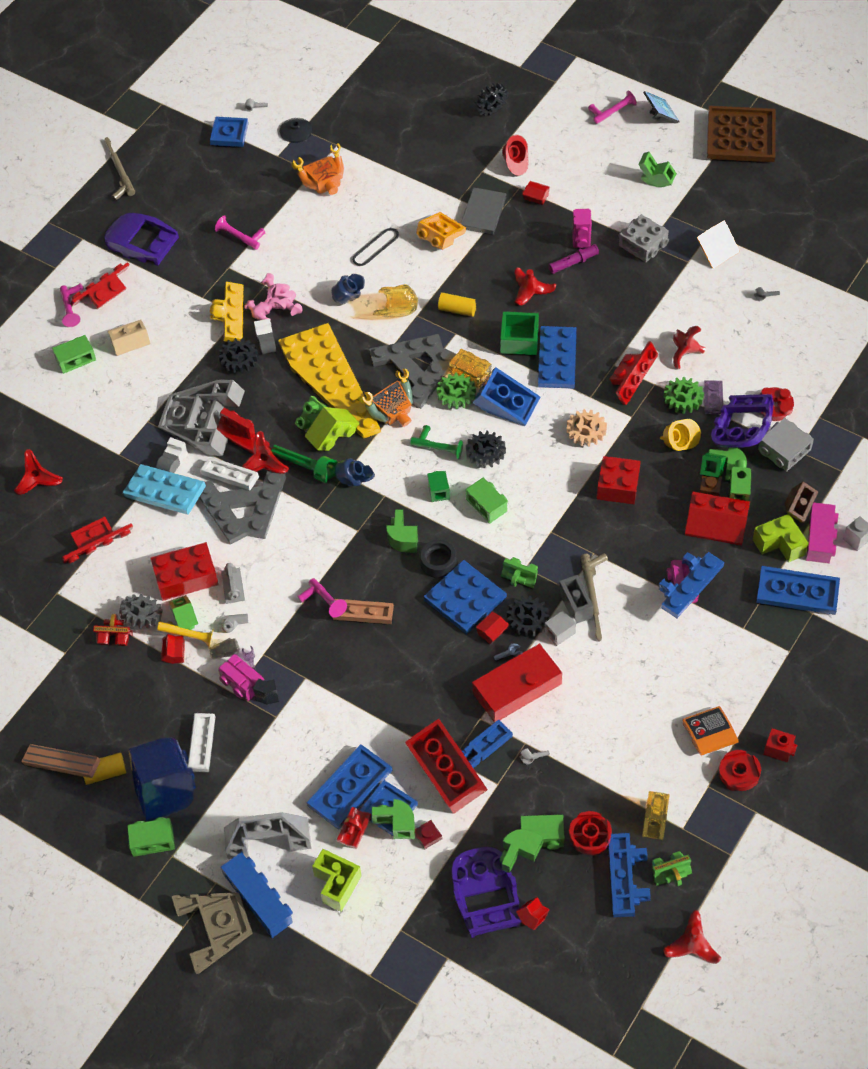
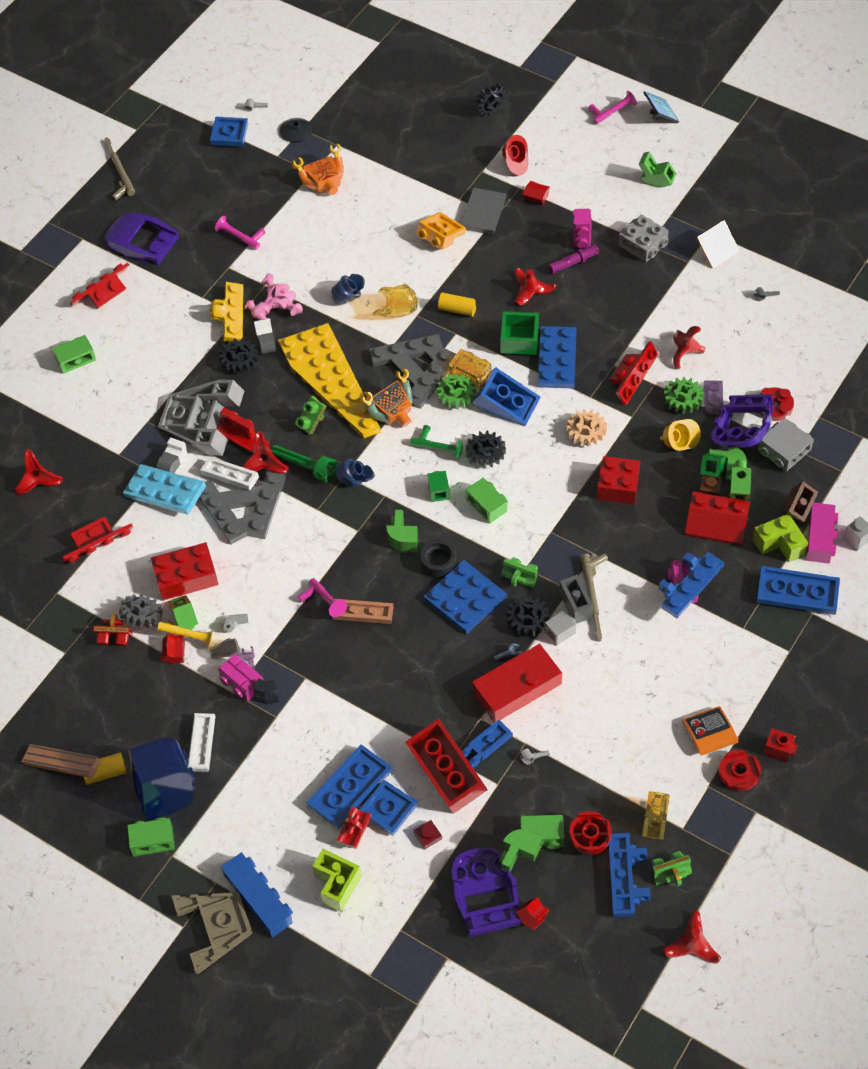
(70, 319): dark pink piece -> none
(129, 337): tan hinge -> none
(232, 584): light grey hinge -> none
(265, 826): light grey wedge -> none
(329, 426): lime brick -> none
(362, 264): black piece -> none
(399, 815): bright green brick -> none
(492, 627): red piece -> none
(741, 133): reddish brown plate -> none

